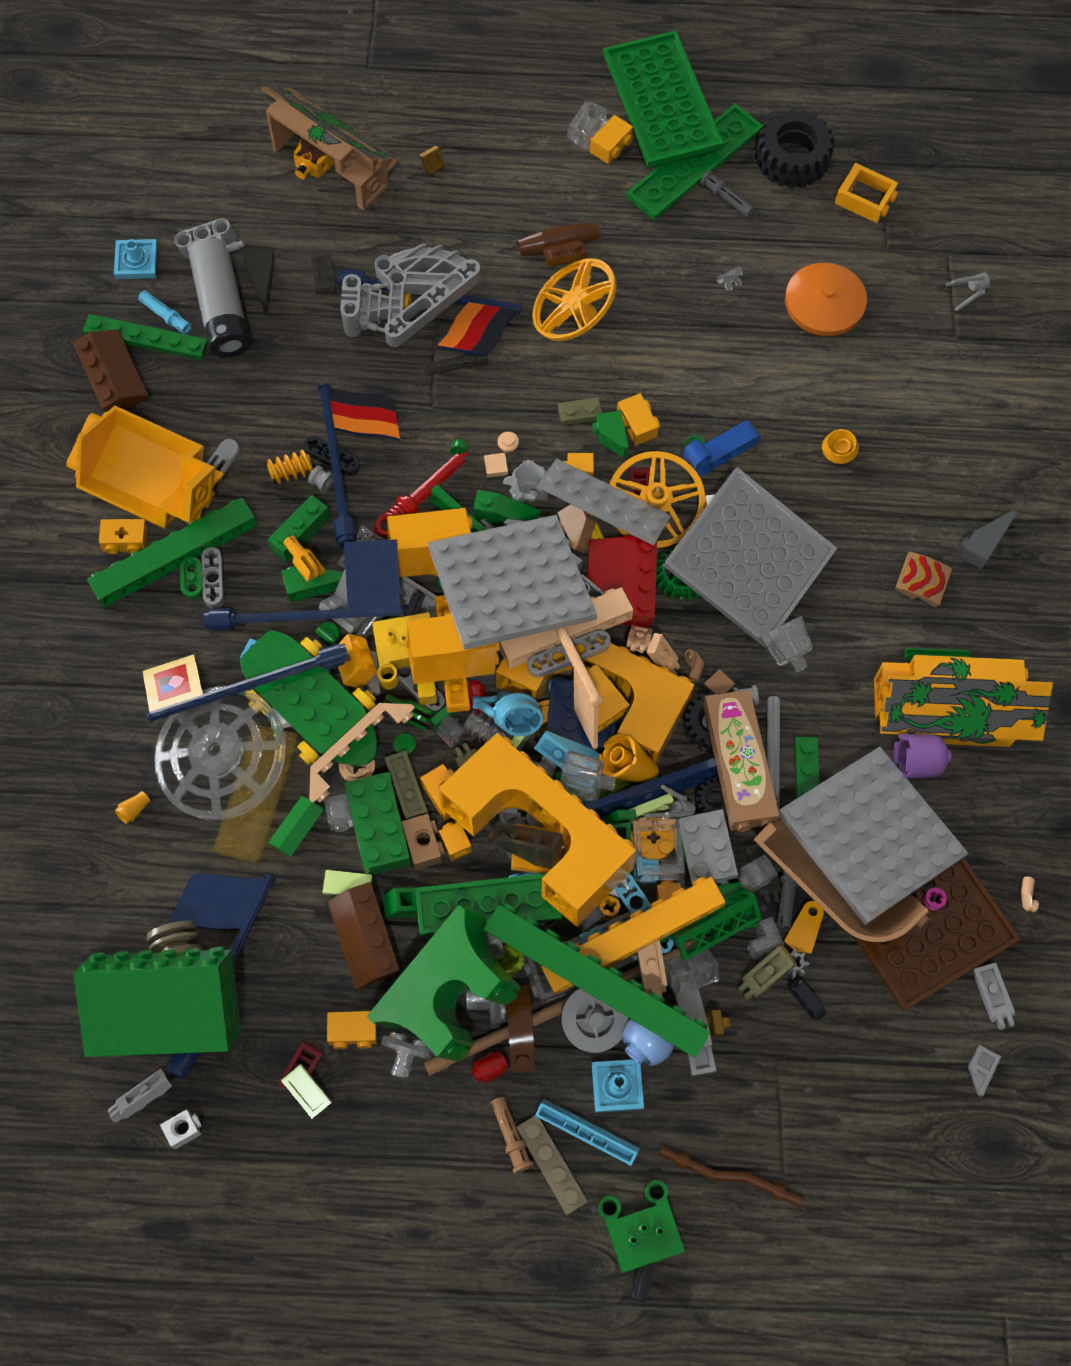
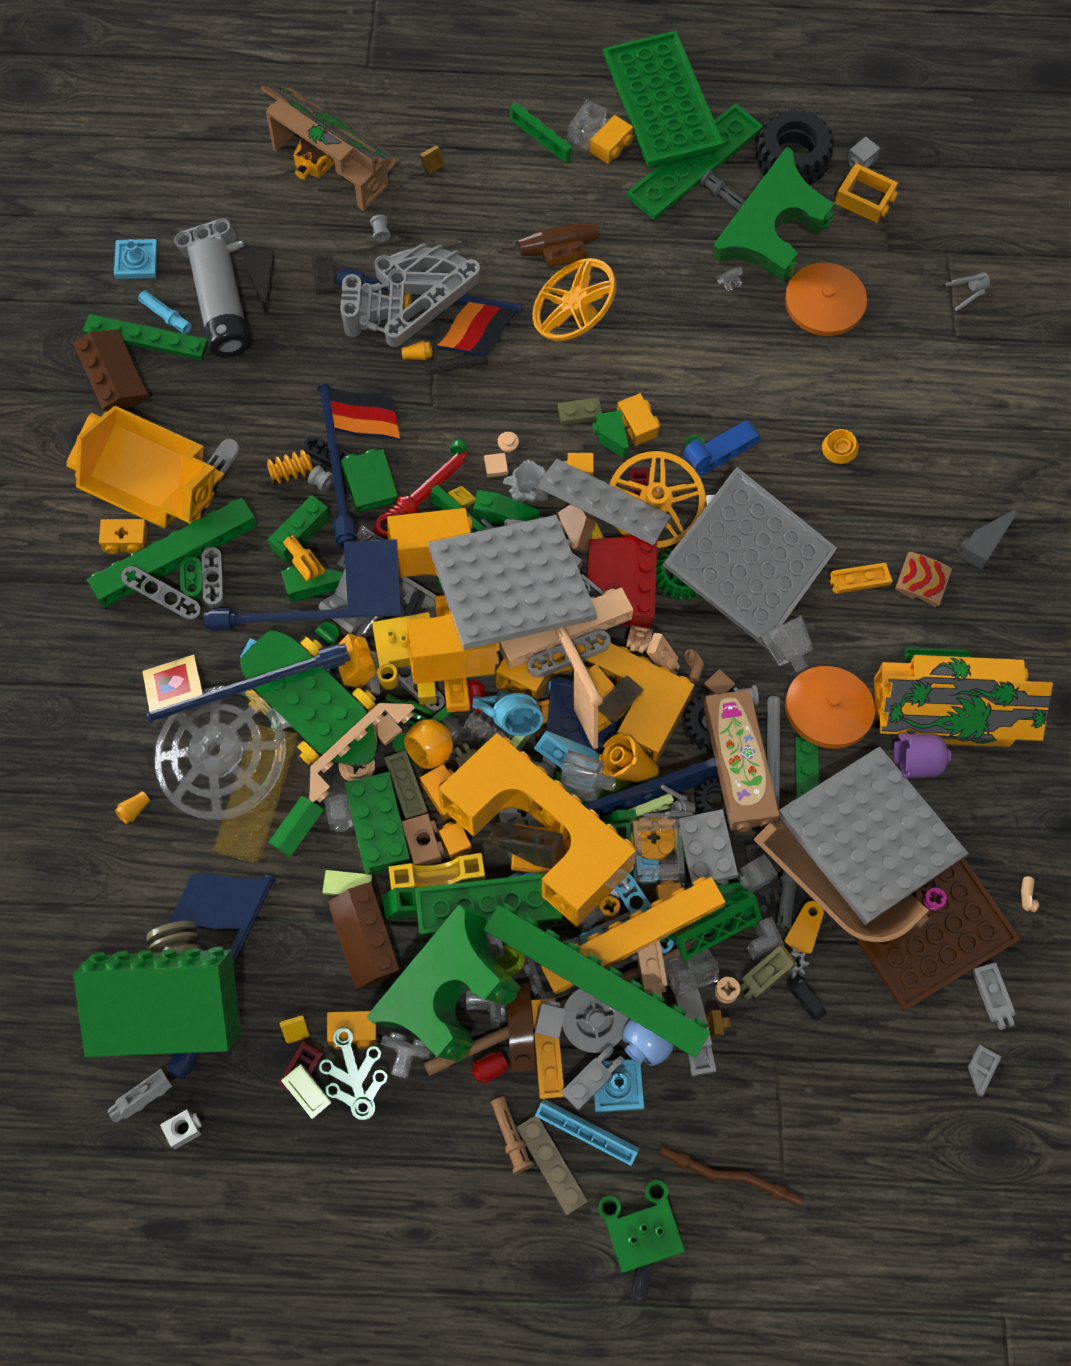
(163, 589): none -> light grey beam
(294, 1029): none -> yellow slope
(354, 1076): none -> plant
(369, 480): none -> green brick
(379, 225): none -> light grey bush
(387, 730): none -> light nougat tile
(418, 351): none -> light orange cone
(429, 743): none -> light orange wheel
(460, 870): none -> yellow arch
(462, 497): none -> yellow slope
(541, 133): none -> green plate
(547, 1059): none -> light orange plate
(549, 1019): none -> light grey brick
(591, 1079): none -> light grey hinge
(620, 698): none -> clear smoke plate
(724, 993): none -> light nougat wheel
(777, 199): none -> green piece
(829, 707): none -> orange dish
(860, 578): none -> light orange hinge
(863, 153): none -> light grey brick

